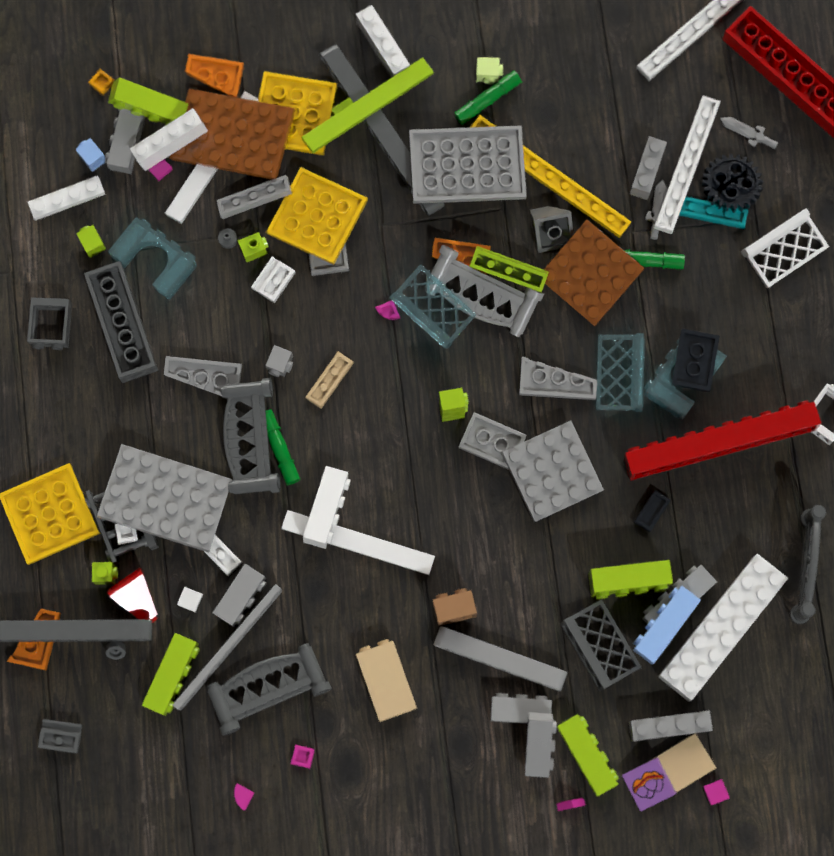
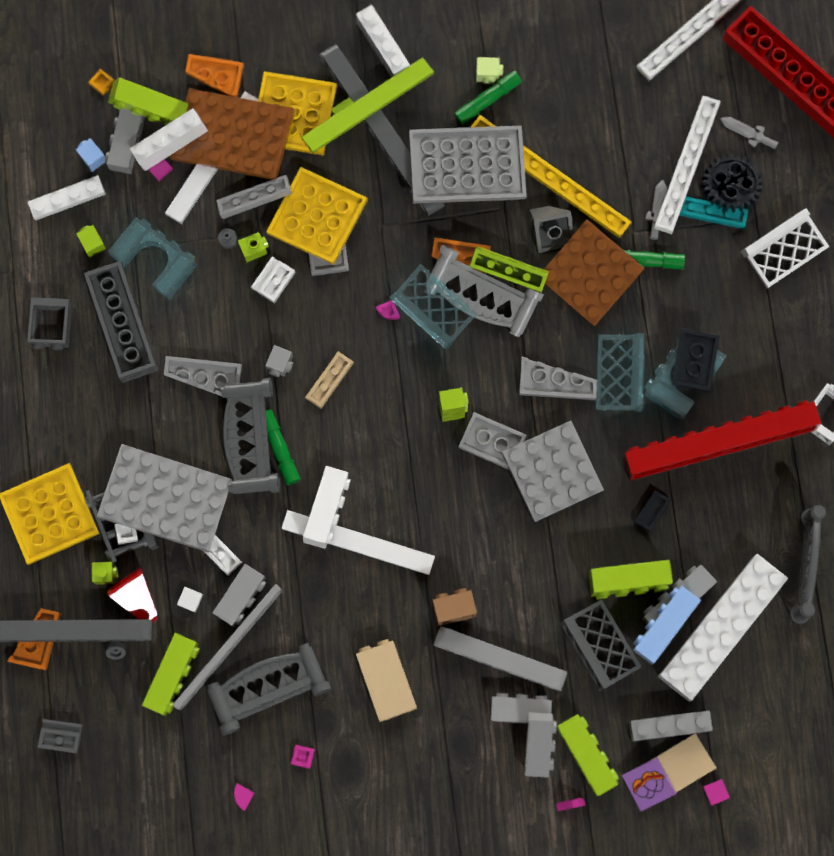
(648, 168): light grey brick -> none

